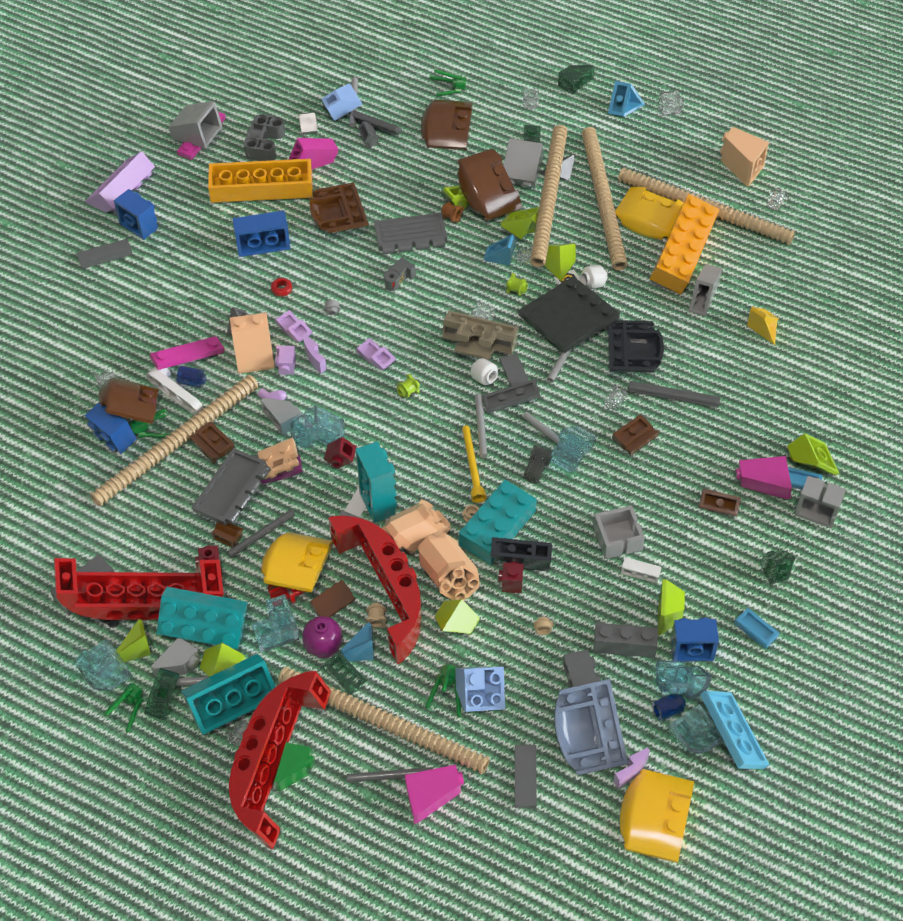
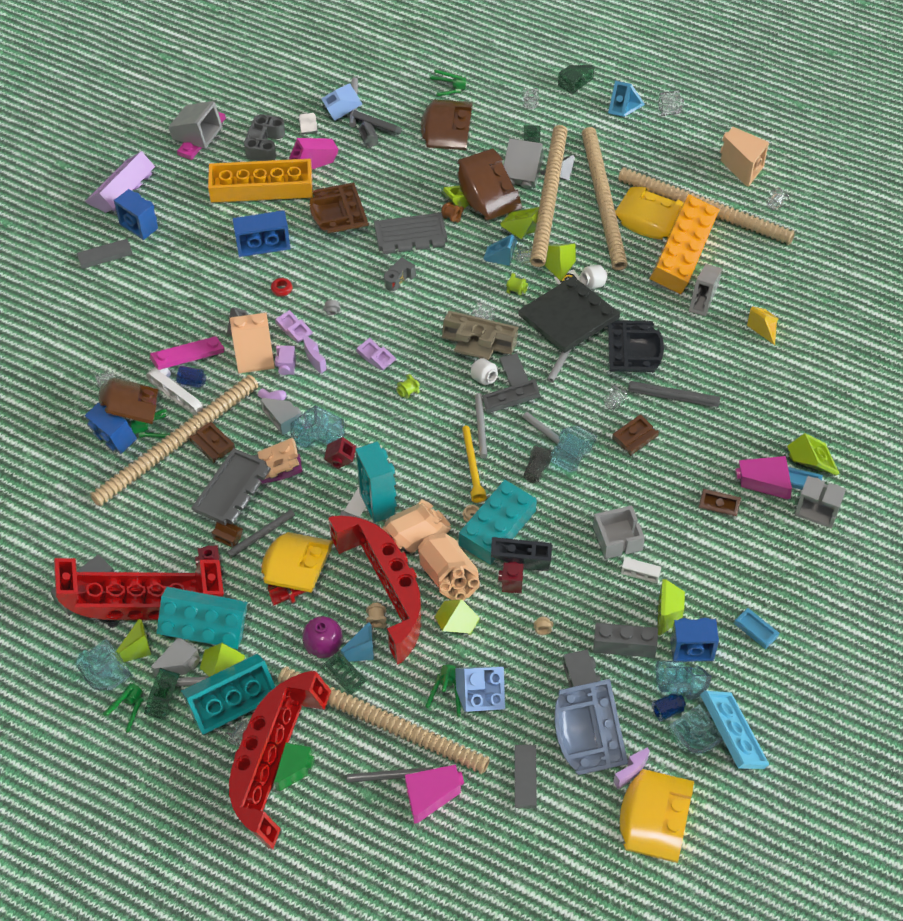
(278, 628): clear light blue brick -> none
(332, 600): reddish brown slope -> none
(777, 566): clear green slope -> none

